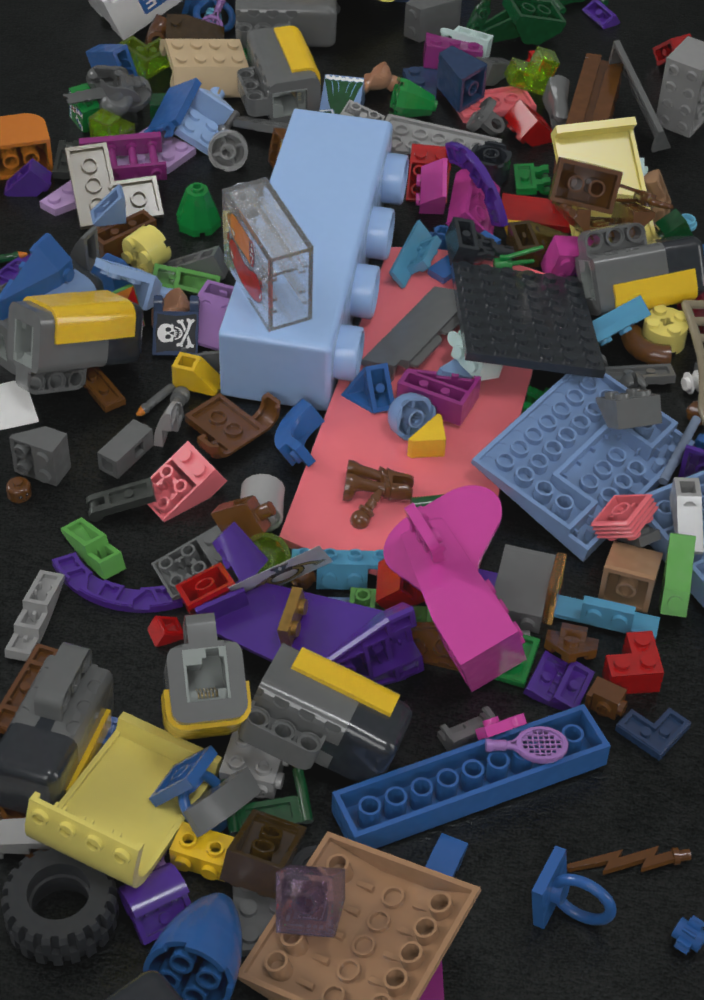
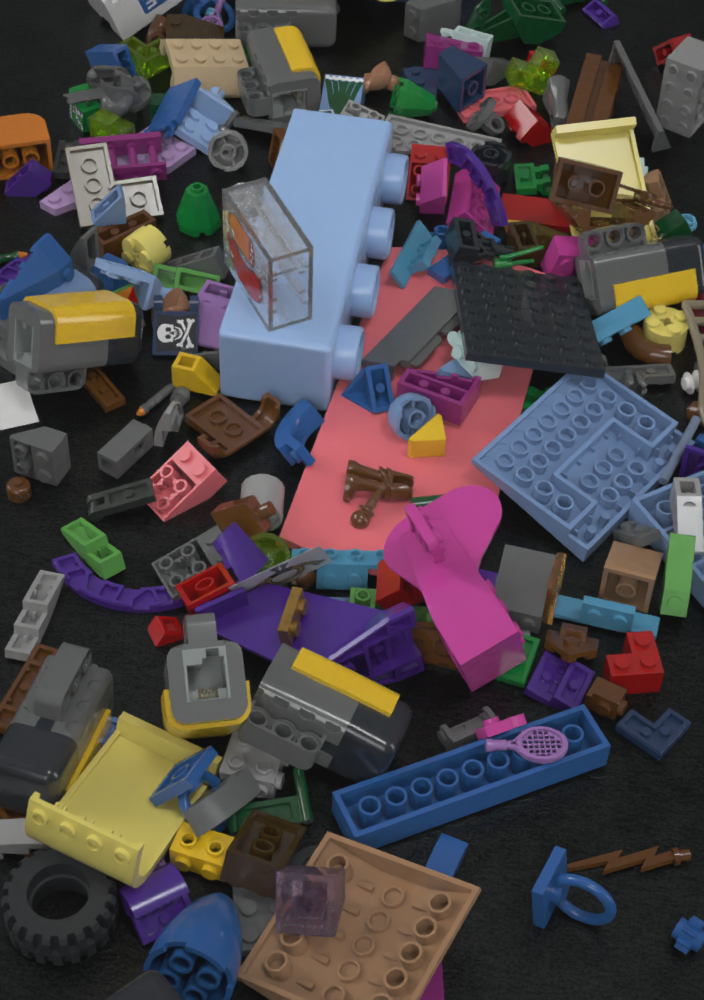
(624, 516): coral brick -> none
(630, 409): dark grey slope -> none

